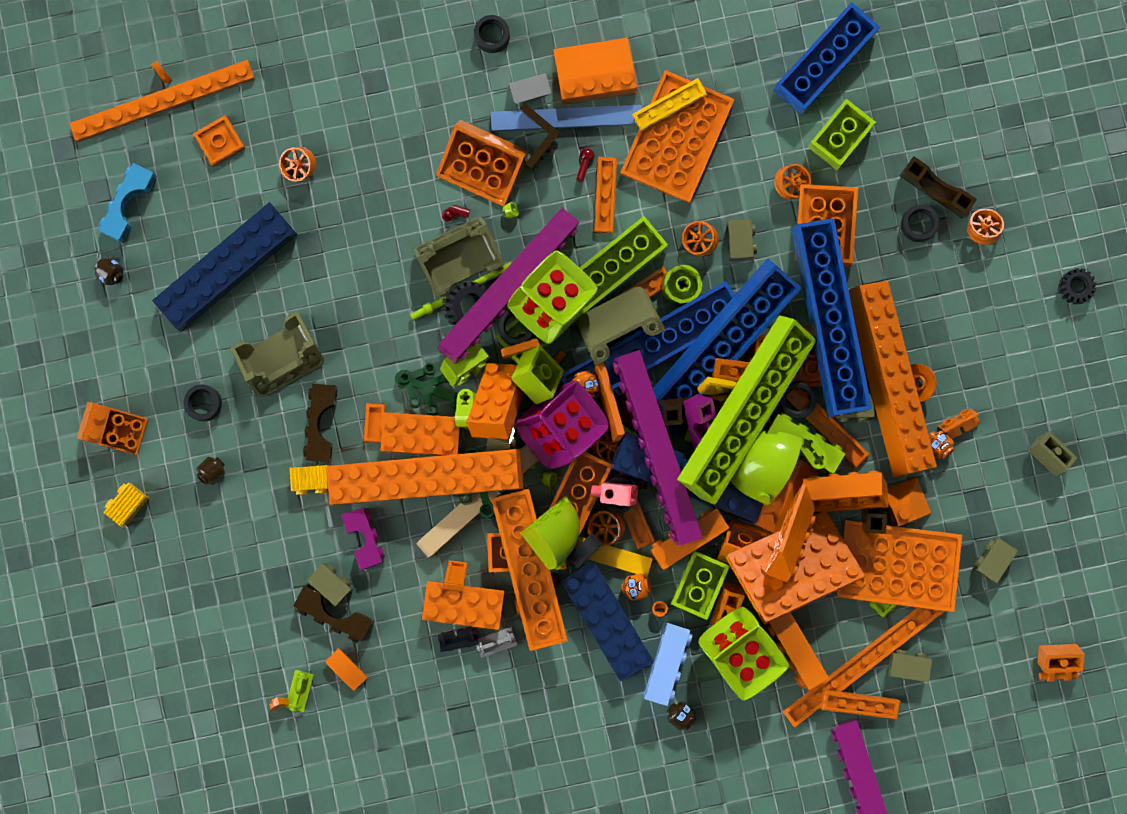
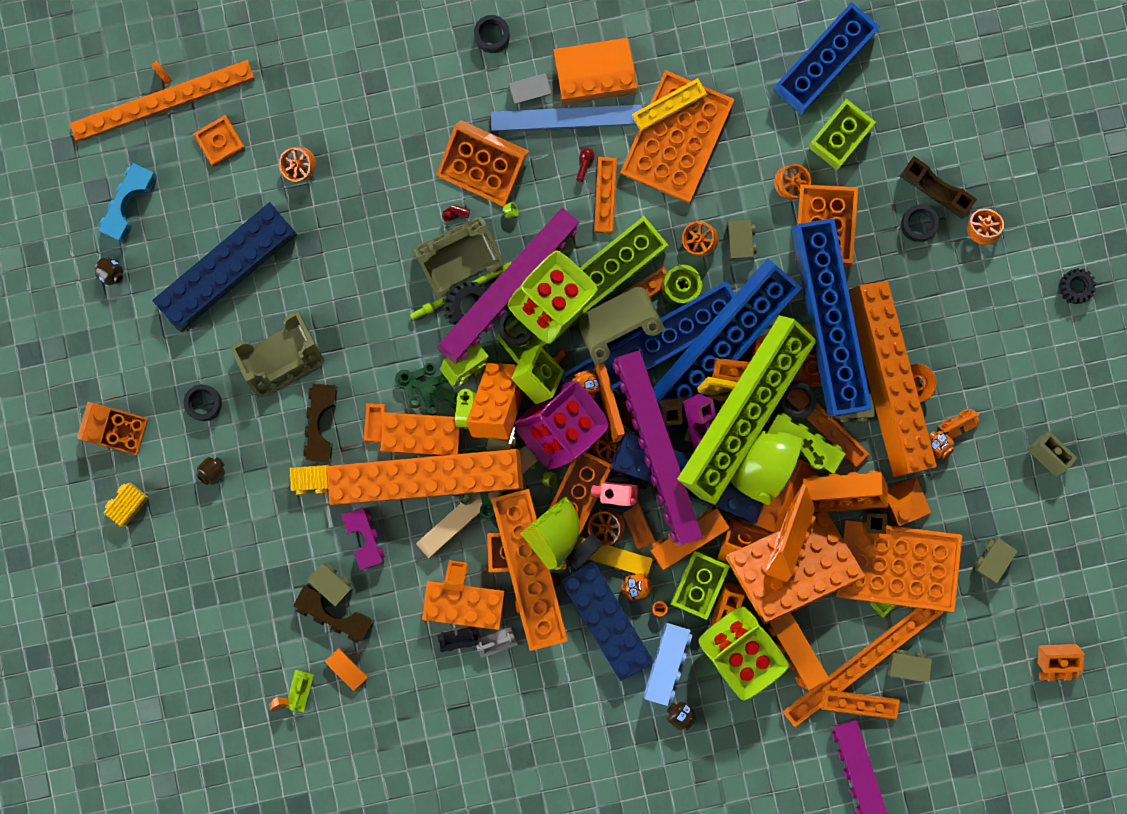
(519, 348): orange tile -> none
(548, 144): dark brown bracket -> none

